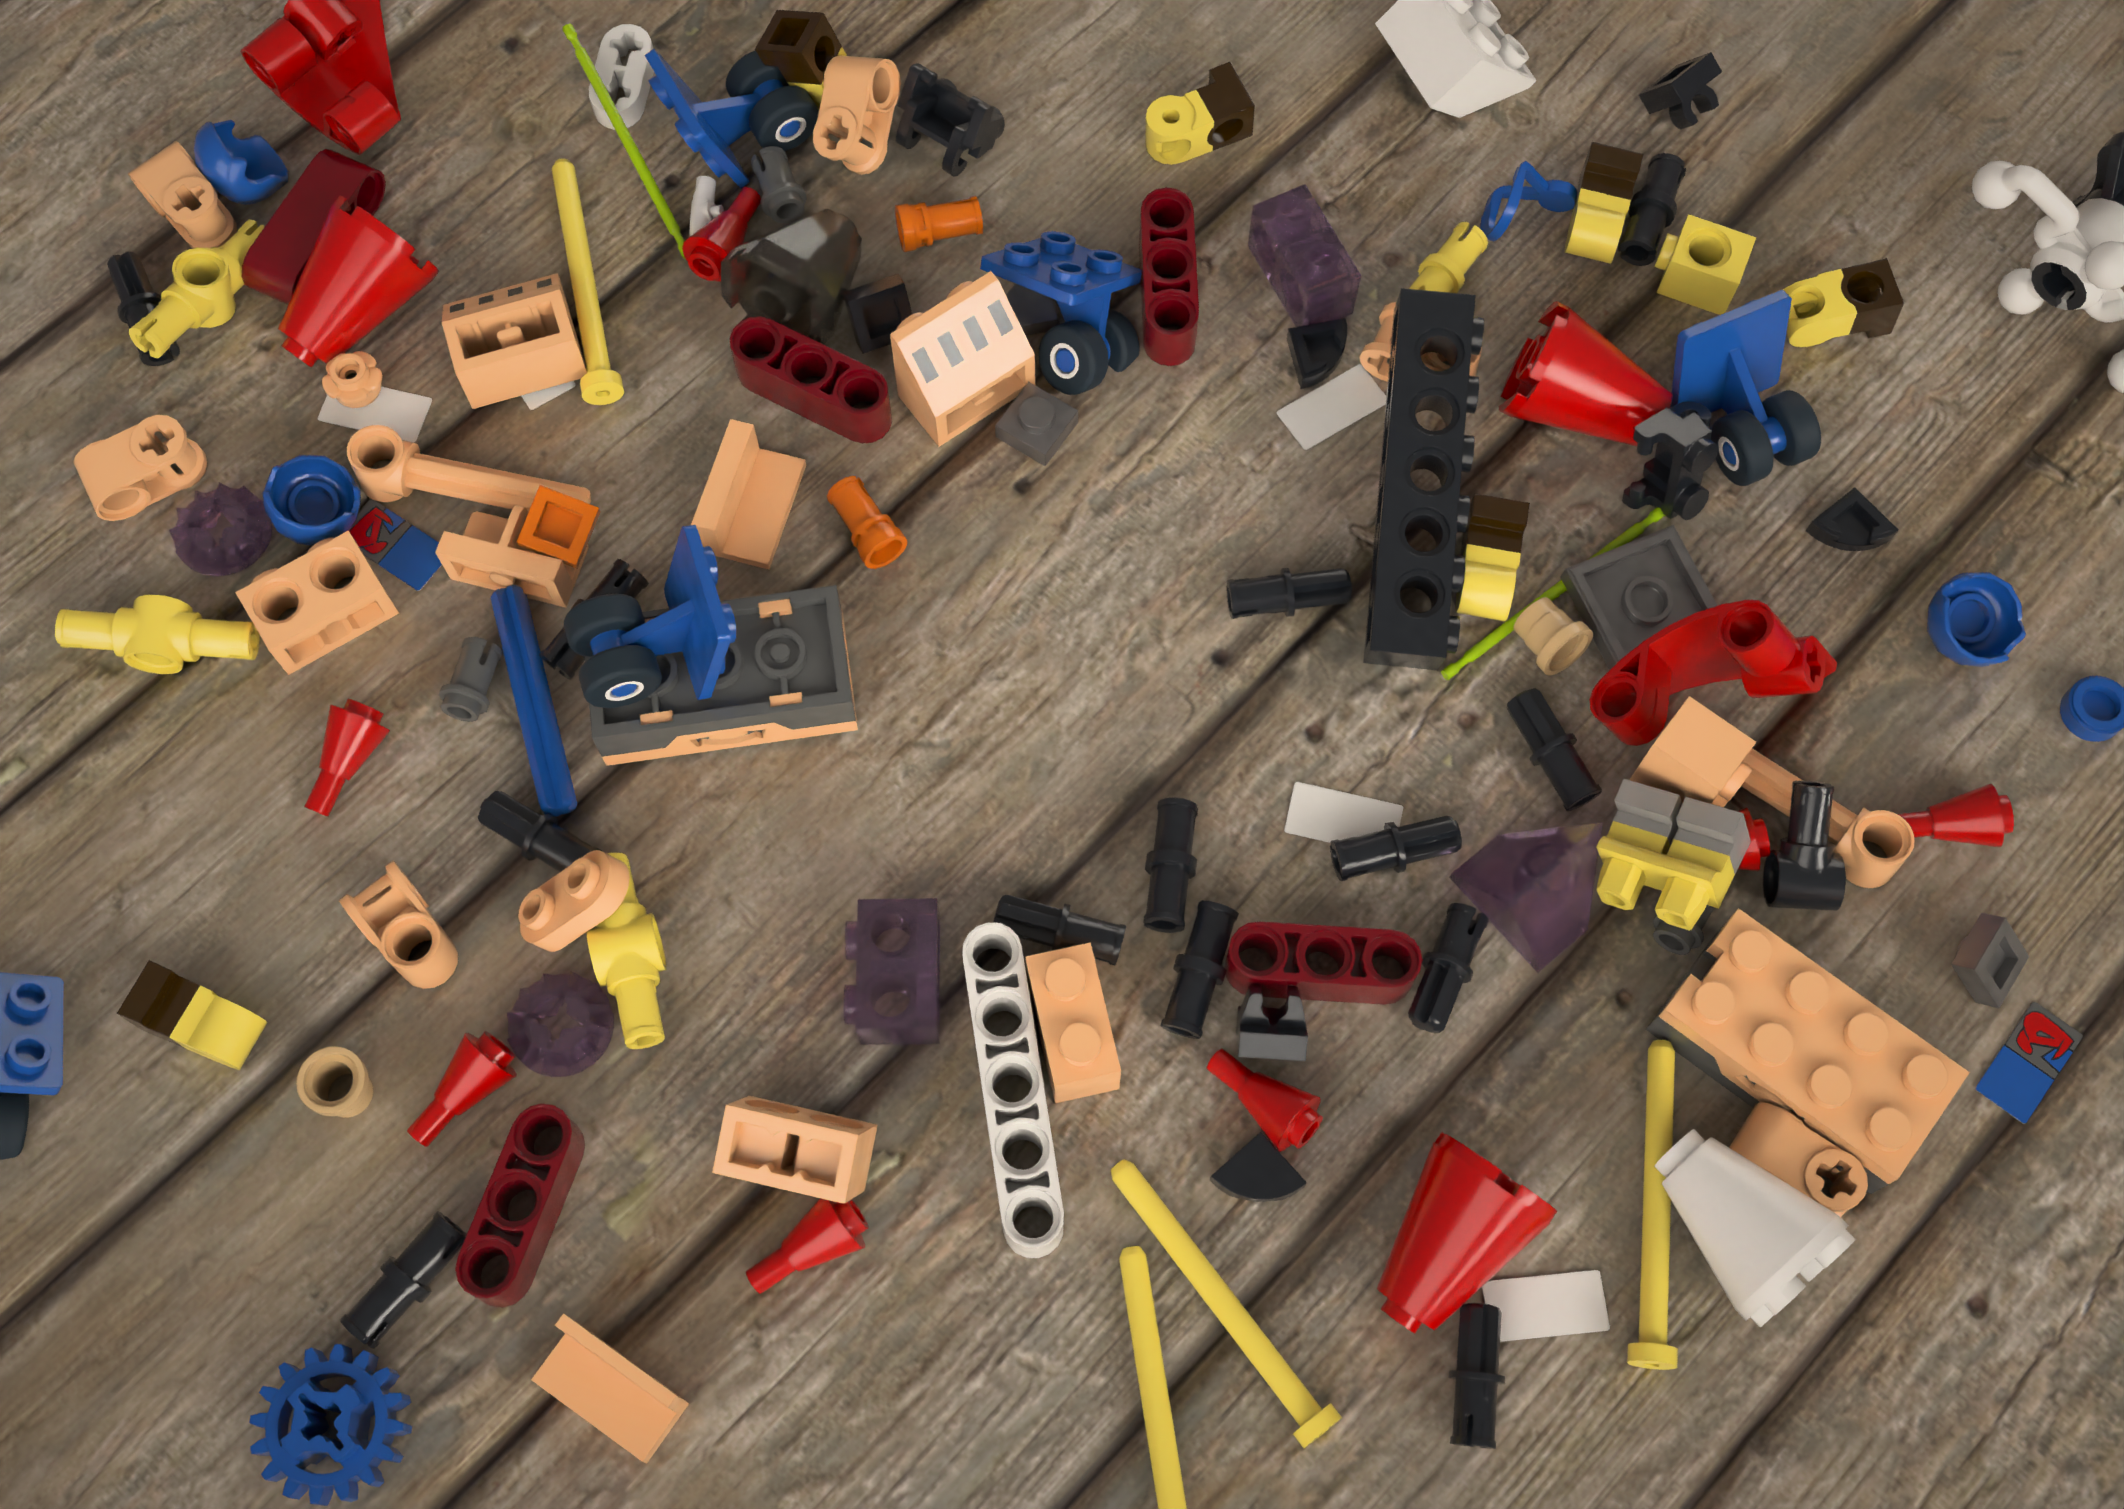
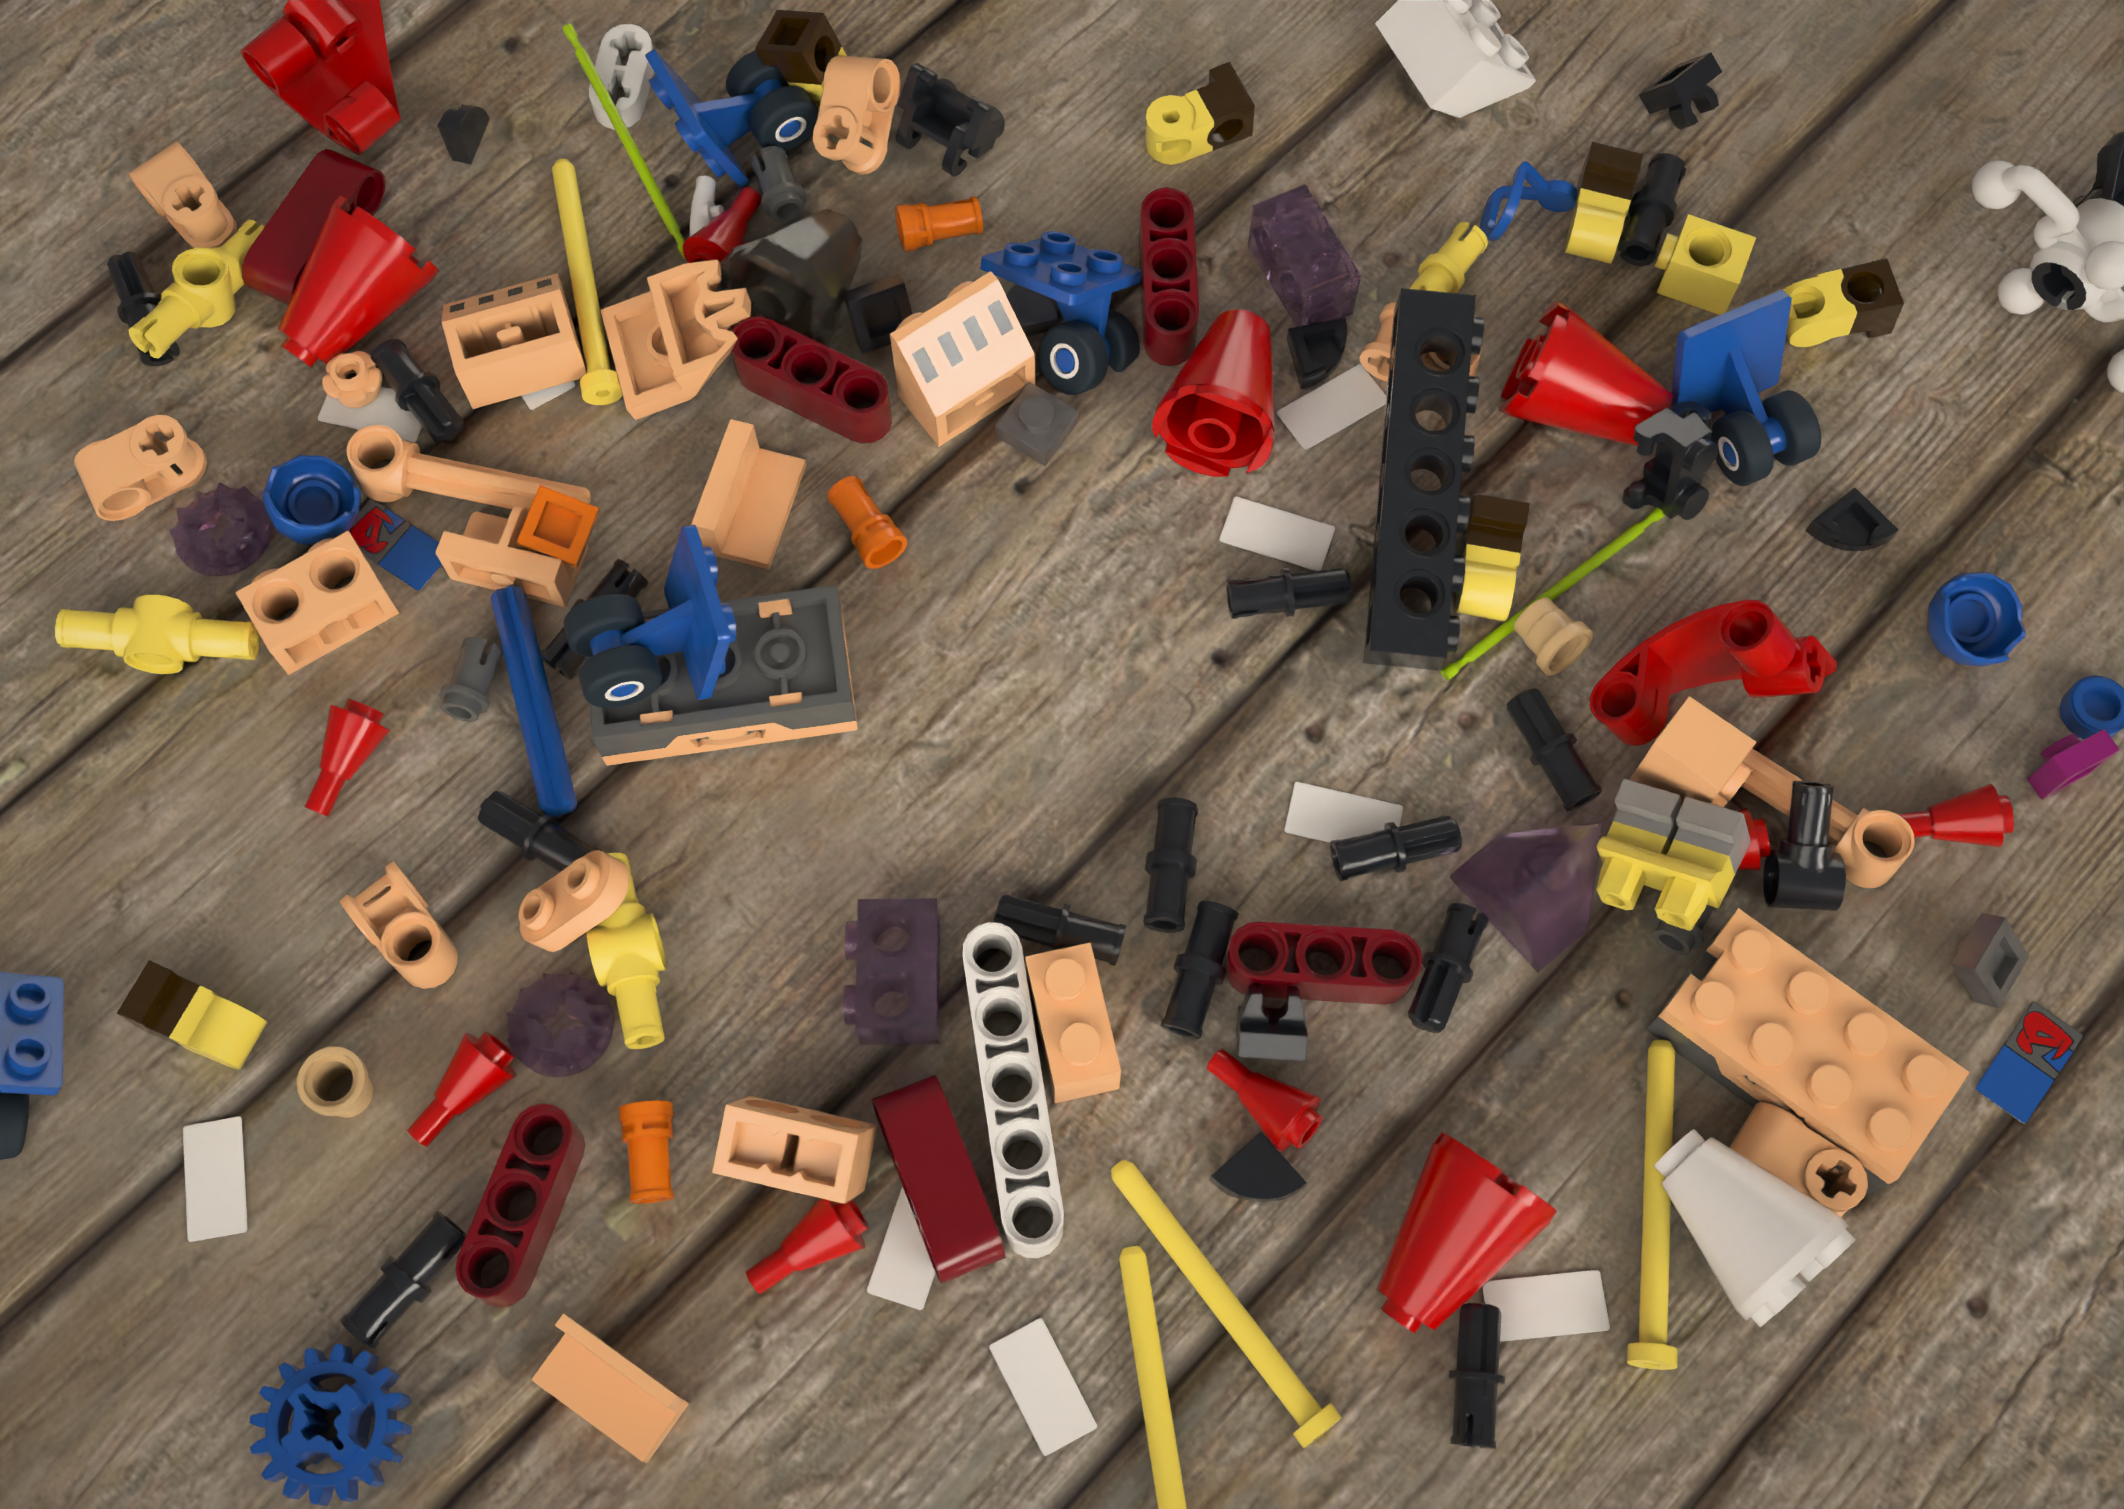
(214, 1179): none -> white sticker
(238, 168): blue hair -> none
(417, 391): none -> black axle
(463, 131): none -> black tile
(647, 1133): none -> orange pin
(673, 335): none -> light nougat plate
(903, 1265): none -> white sticker
(938, 1179): none -> dark red beam
(1043, 1386): none -> white sticker
(1222, 399): none -> red cone
(1277, 534): none -> white sticker
(1636, 591): flat silver tile -> none
(2071, 761): none -> magenta plate

